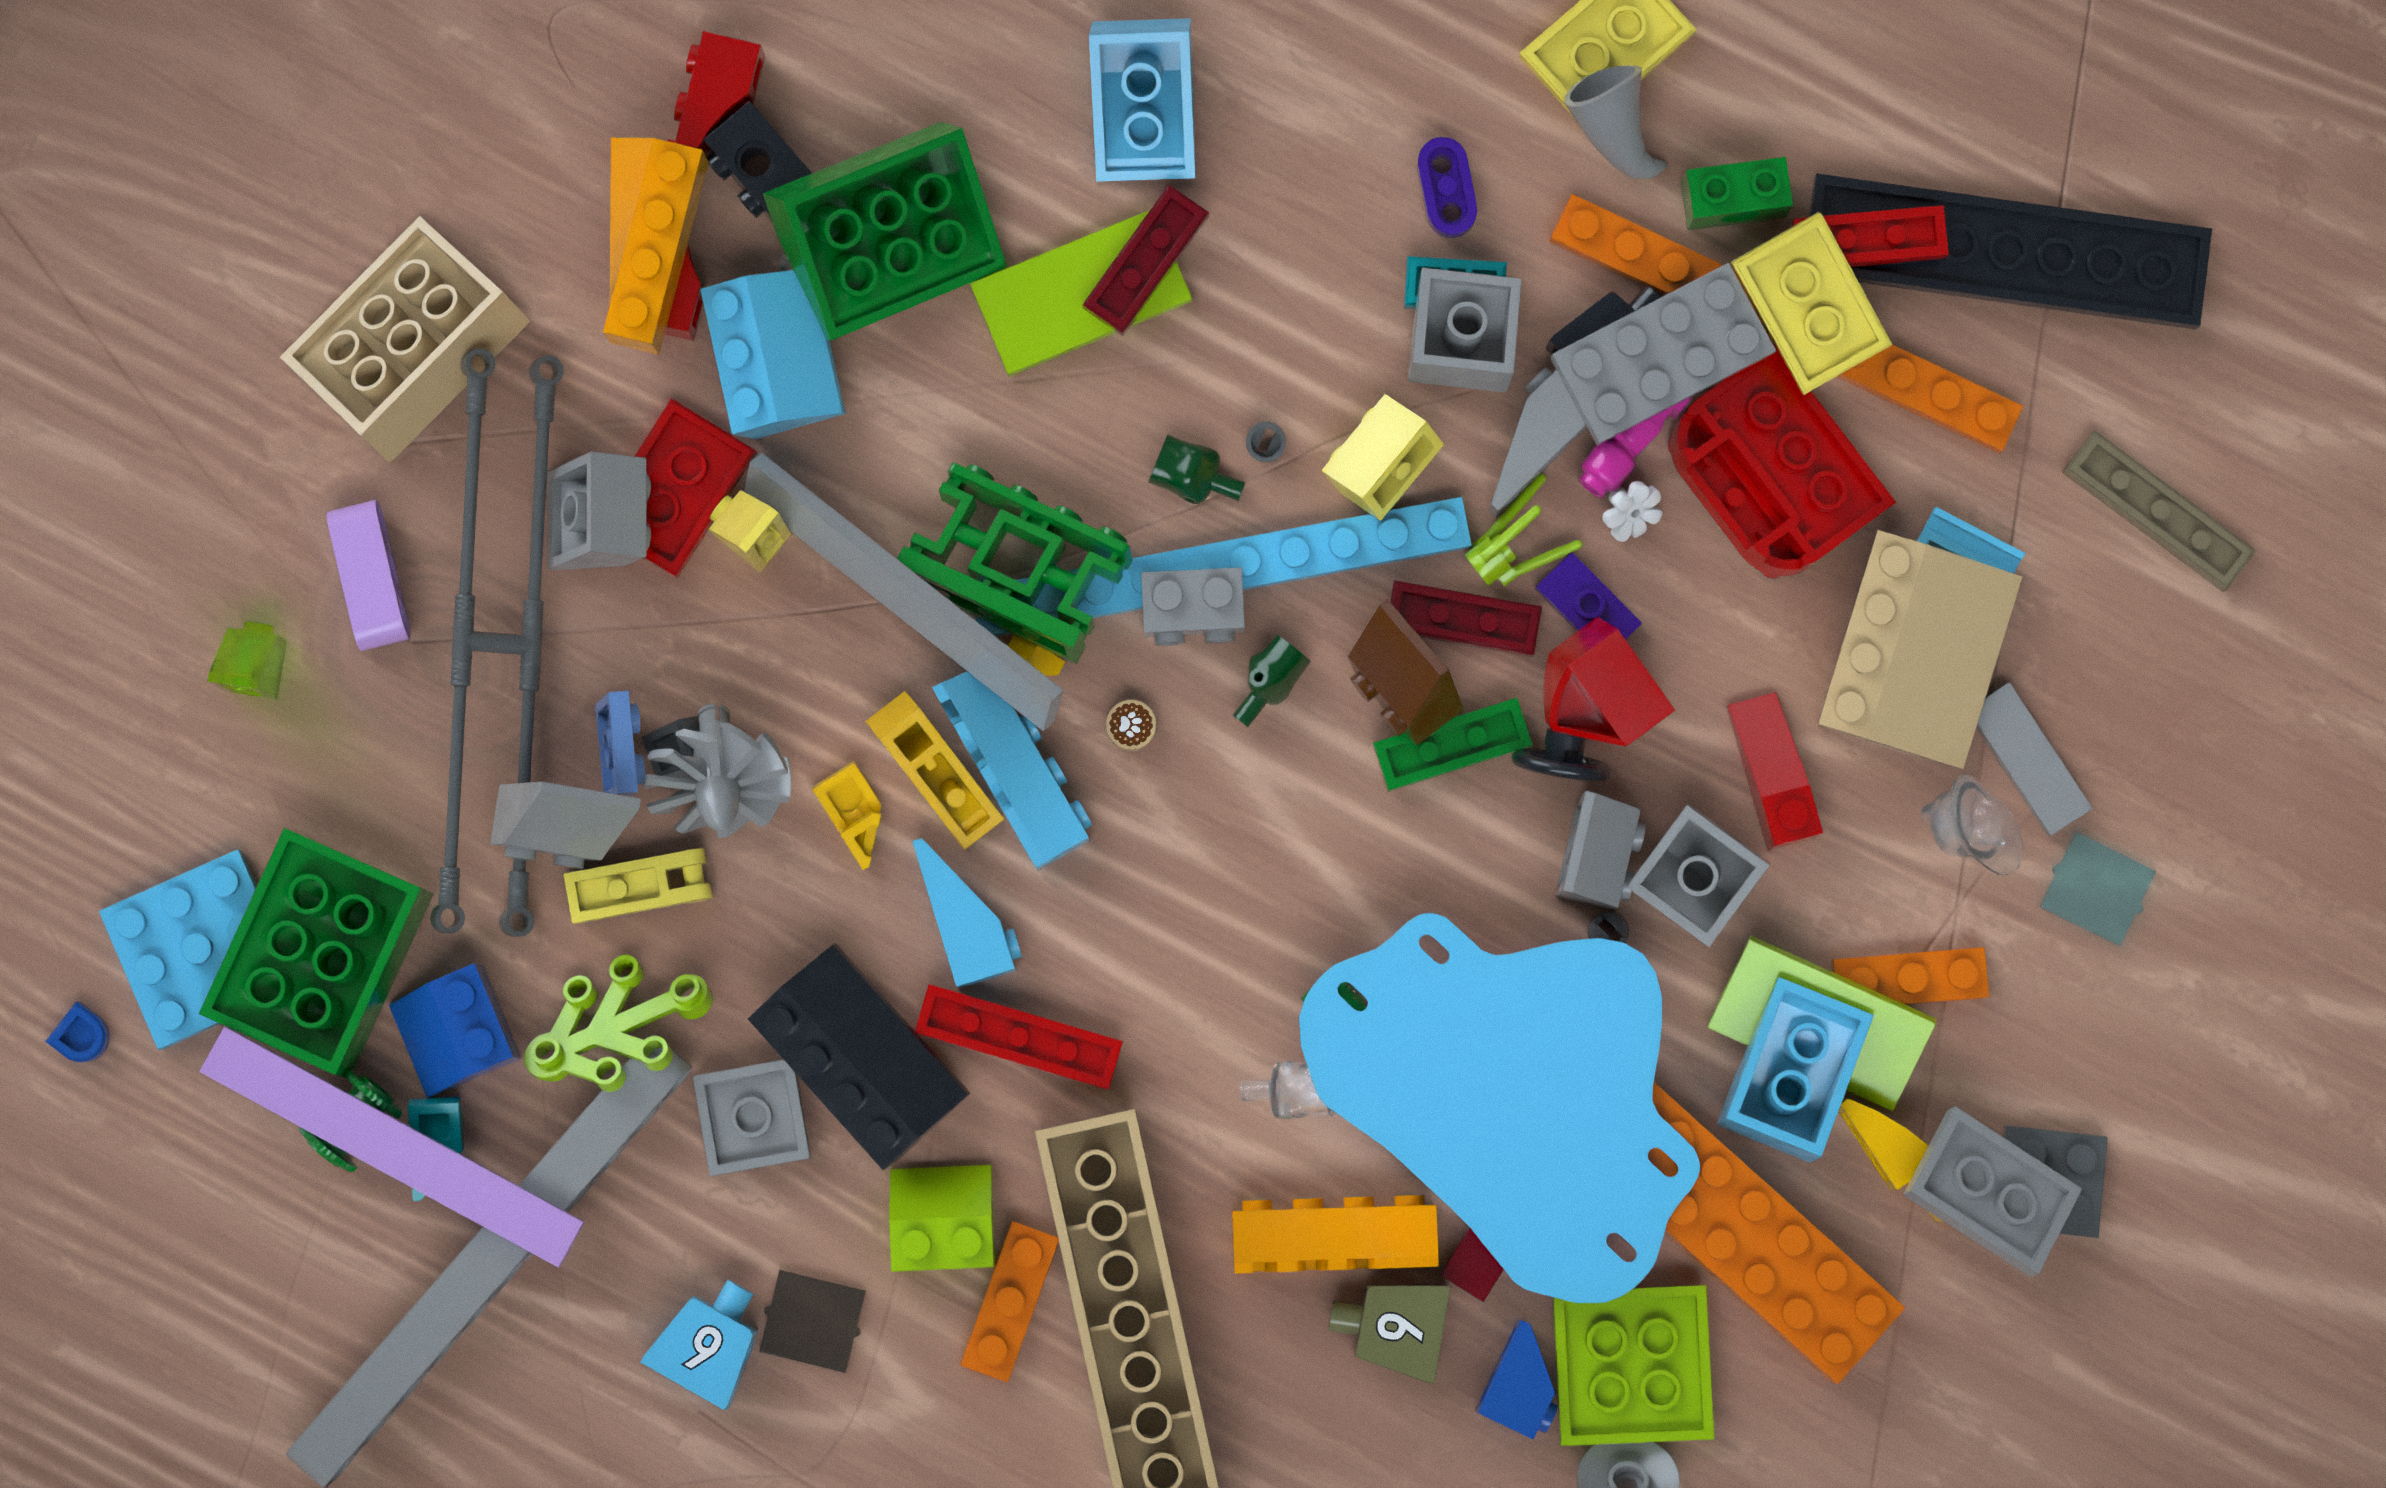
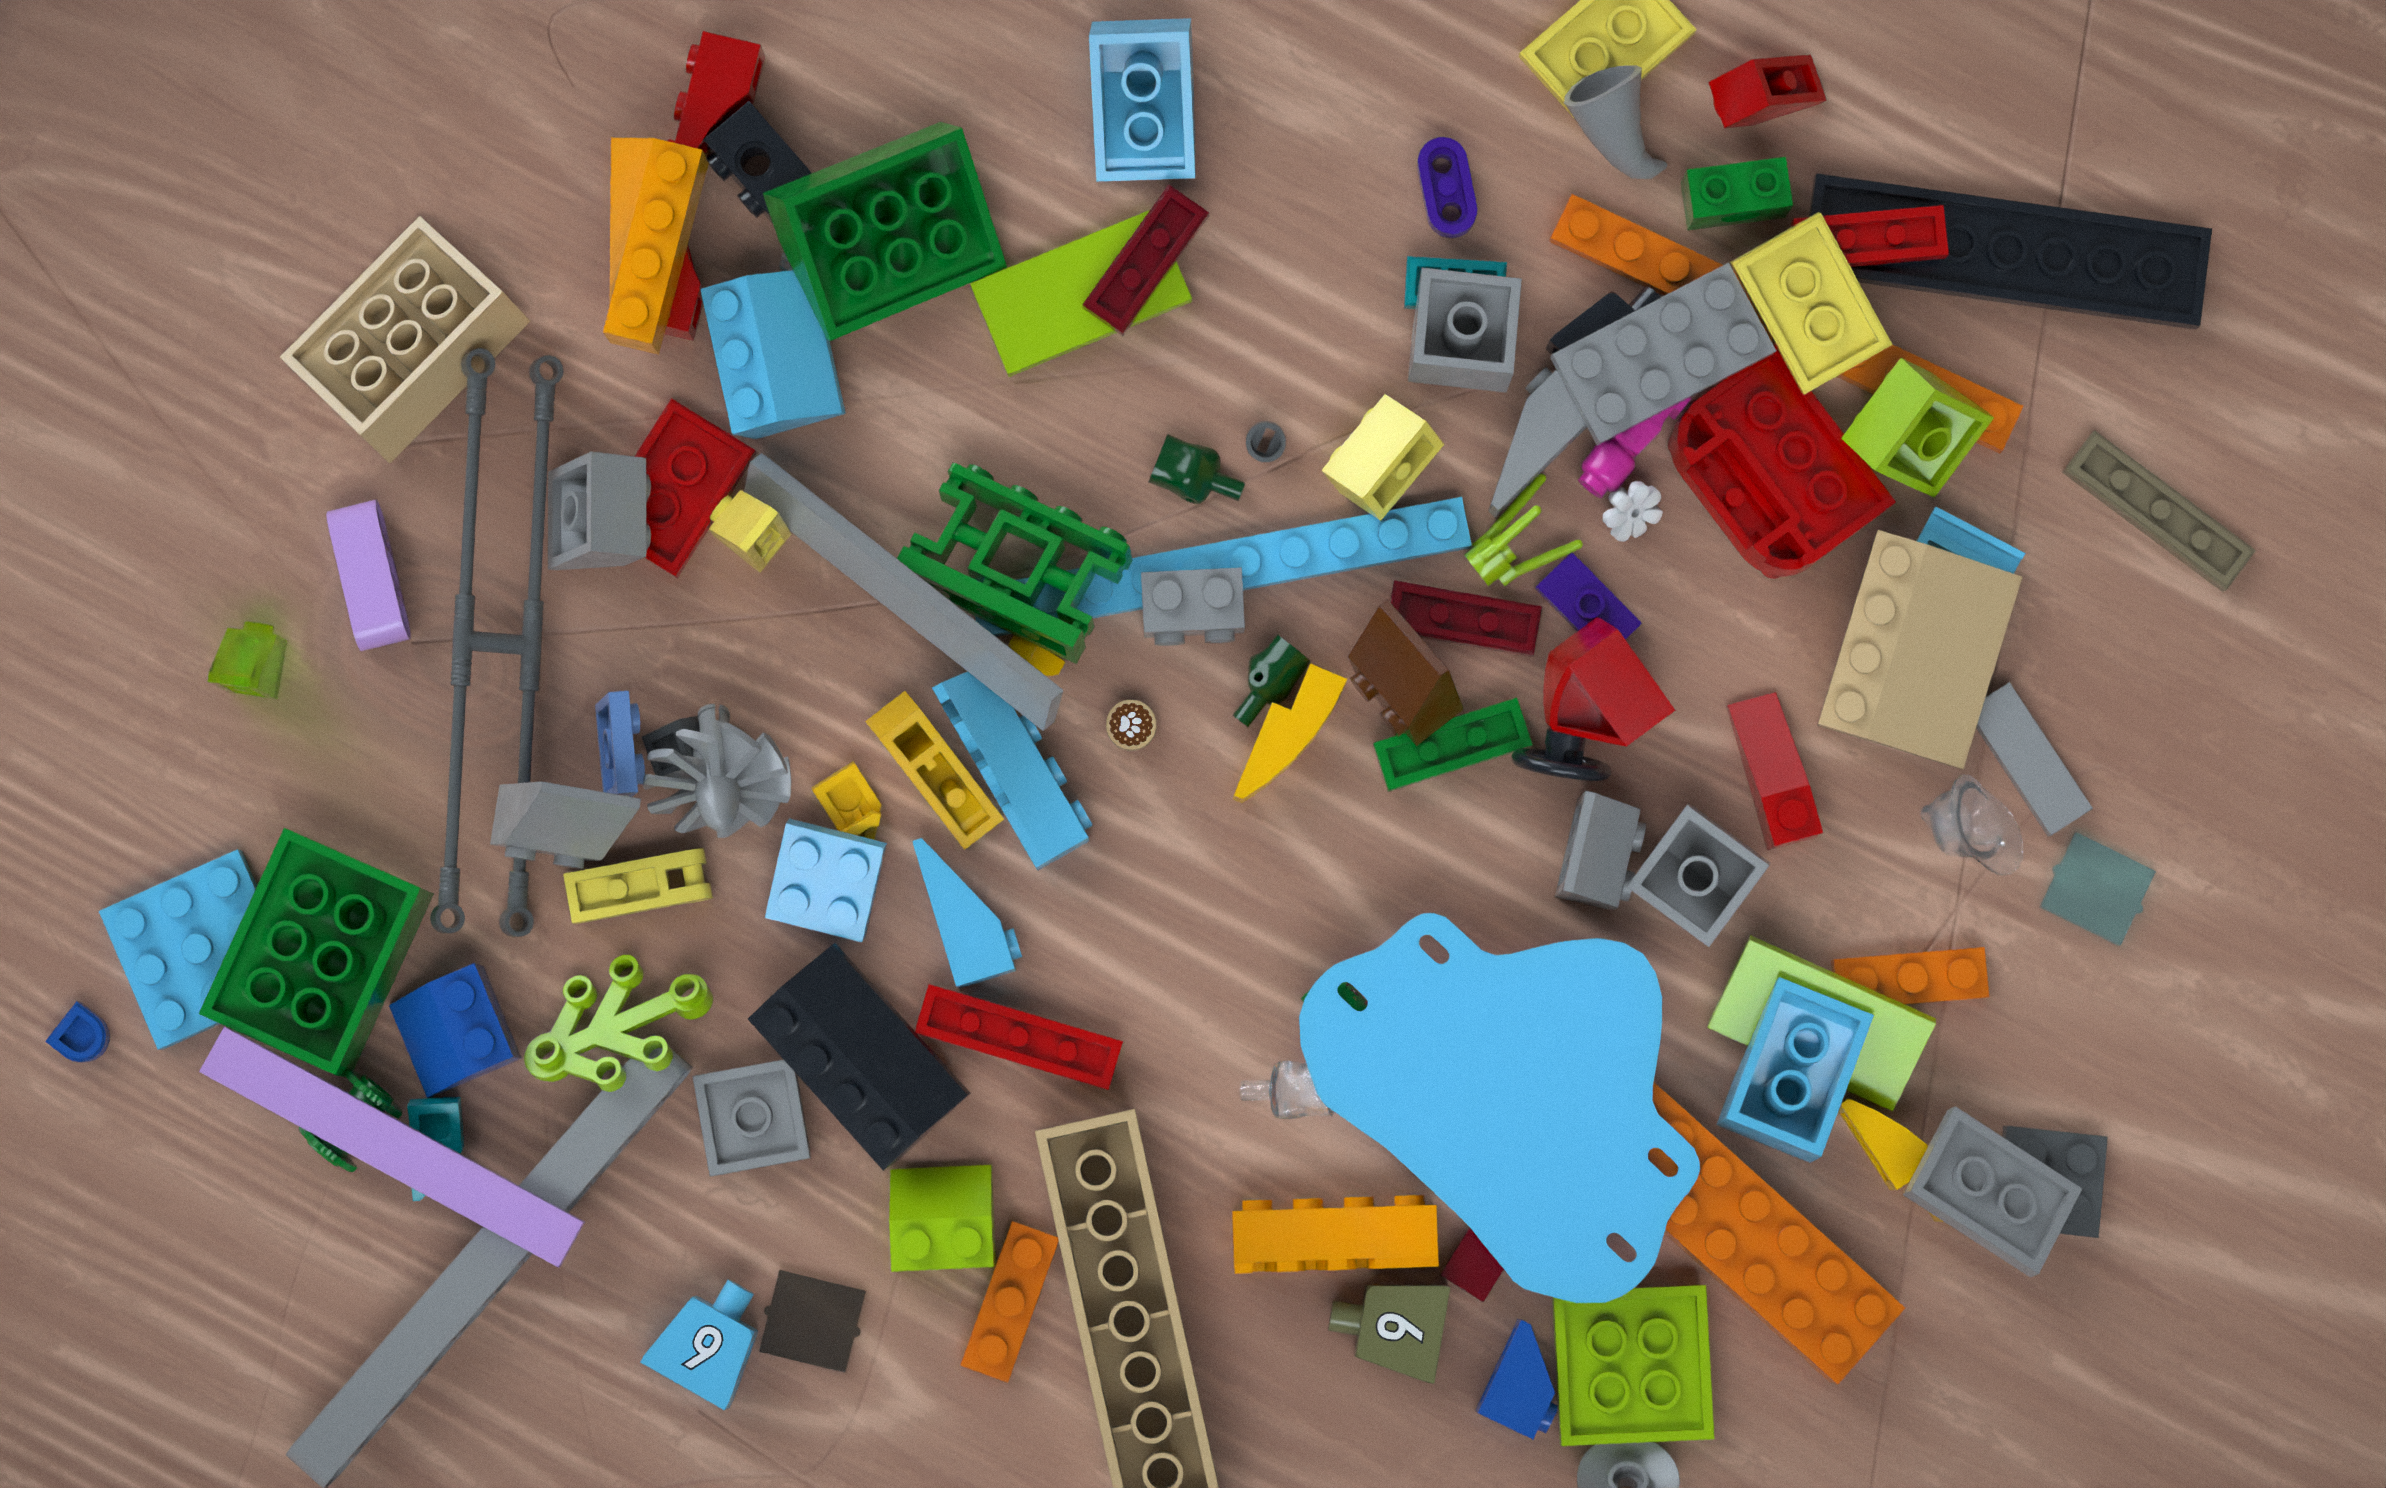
(825, 880): none -> medium azure plate
(1290, 732): none -> yellow slope
(1615, 920): dark grey hinge -> none
(1766, 90): none -> red slope
(1916, 428): none -> lime slope

